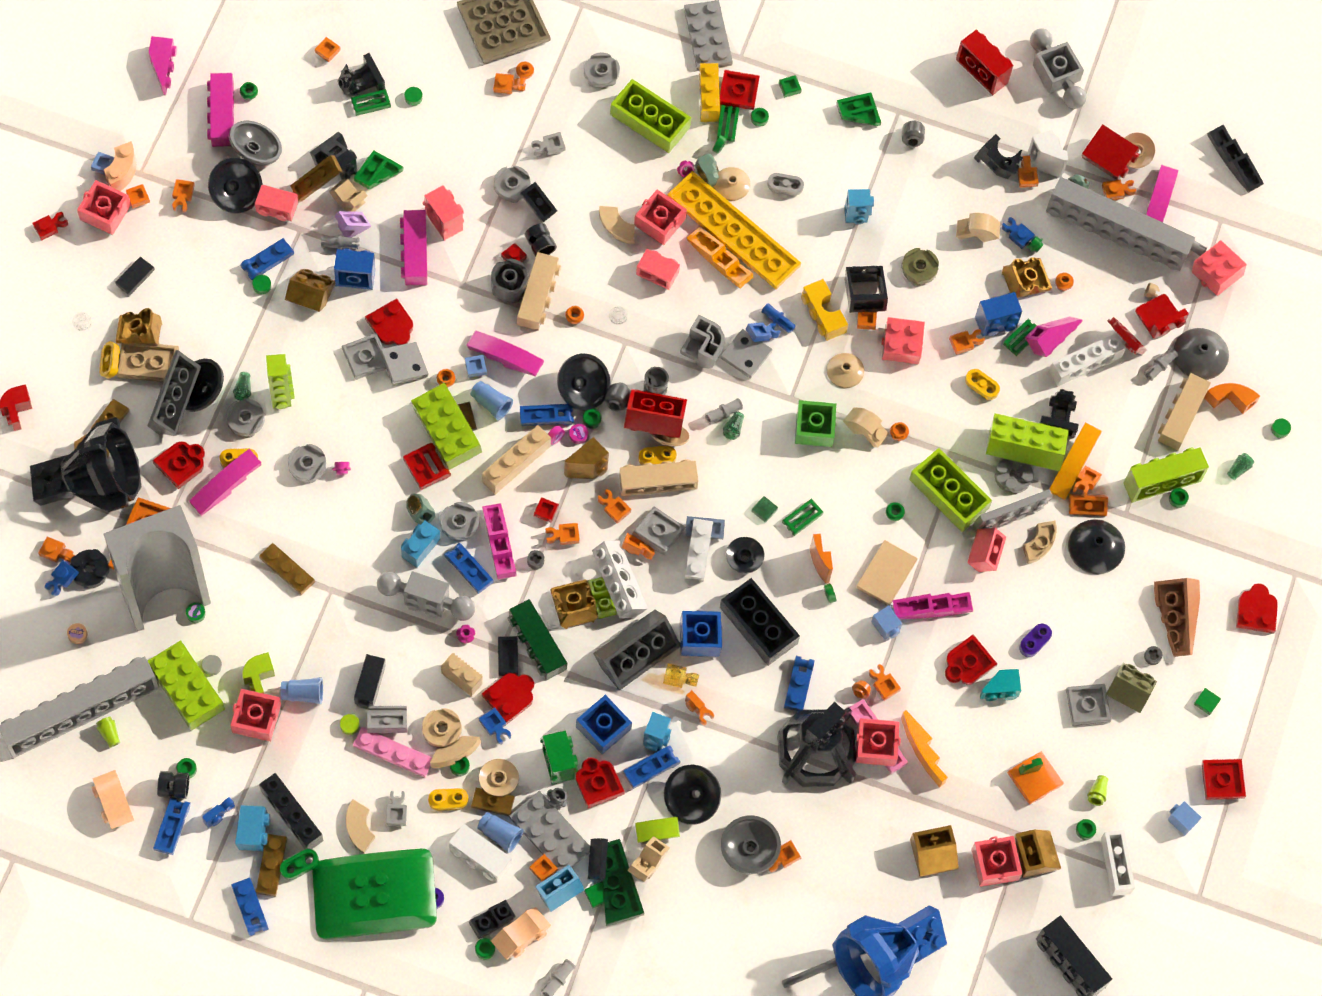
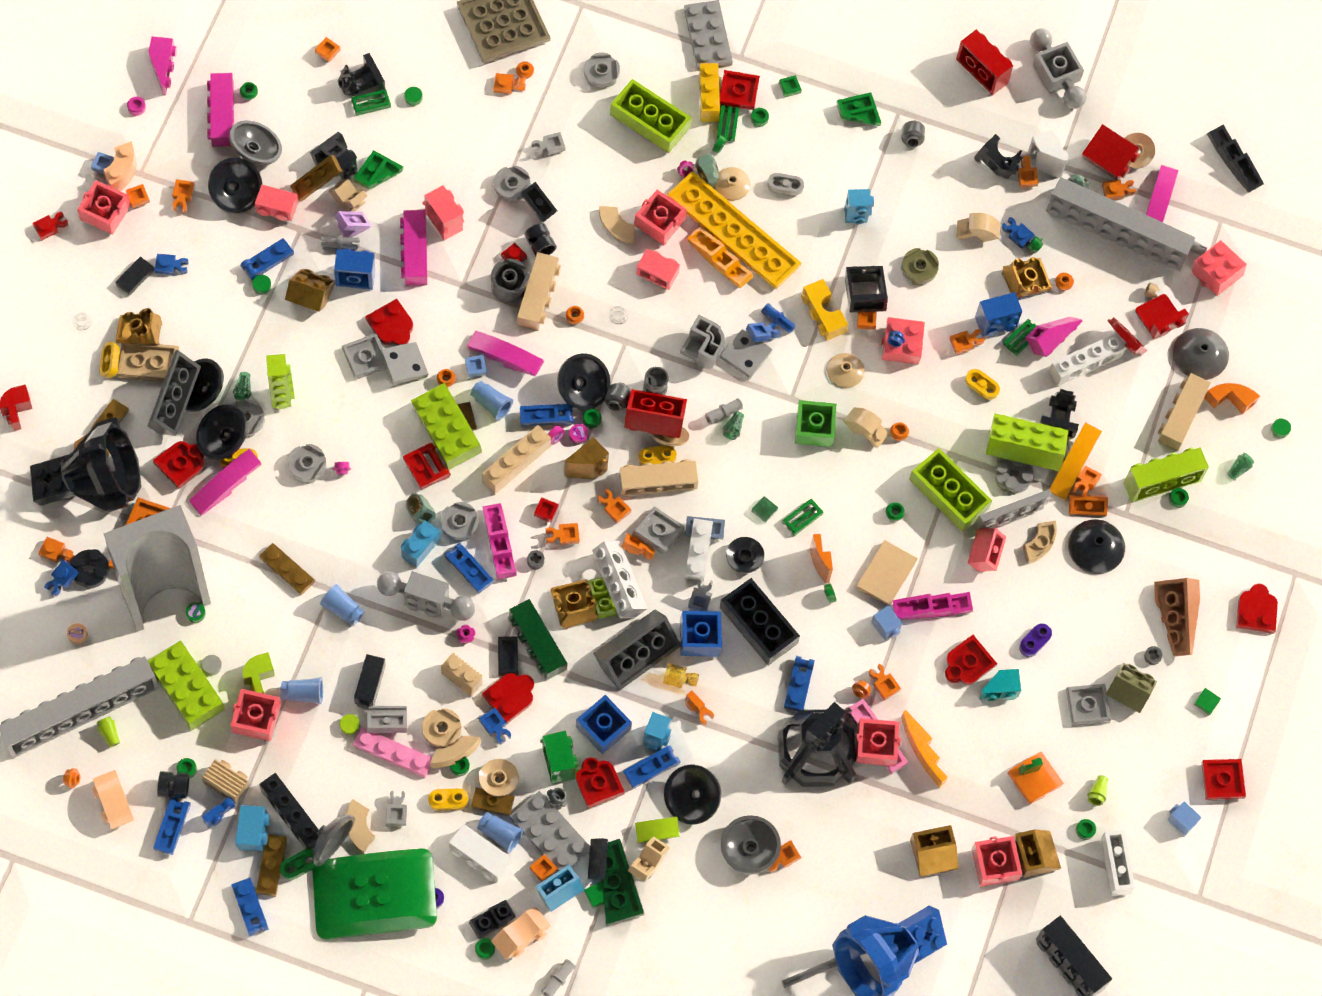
(71, 778): none -> orange plate
(136, 106): none -> dark pink tile
(168, 264): none -> blue plate
(216, 427): none -> black dish
(225, 780): none -> tan brick
(331, 838): none -> dark grey dish
(342, 605): none -> medium blue plant
(700, 596): none -> light grey plate
(896, 338): none -> blue plate
(1160, 364): light grey pin -> none

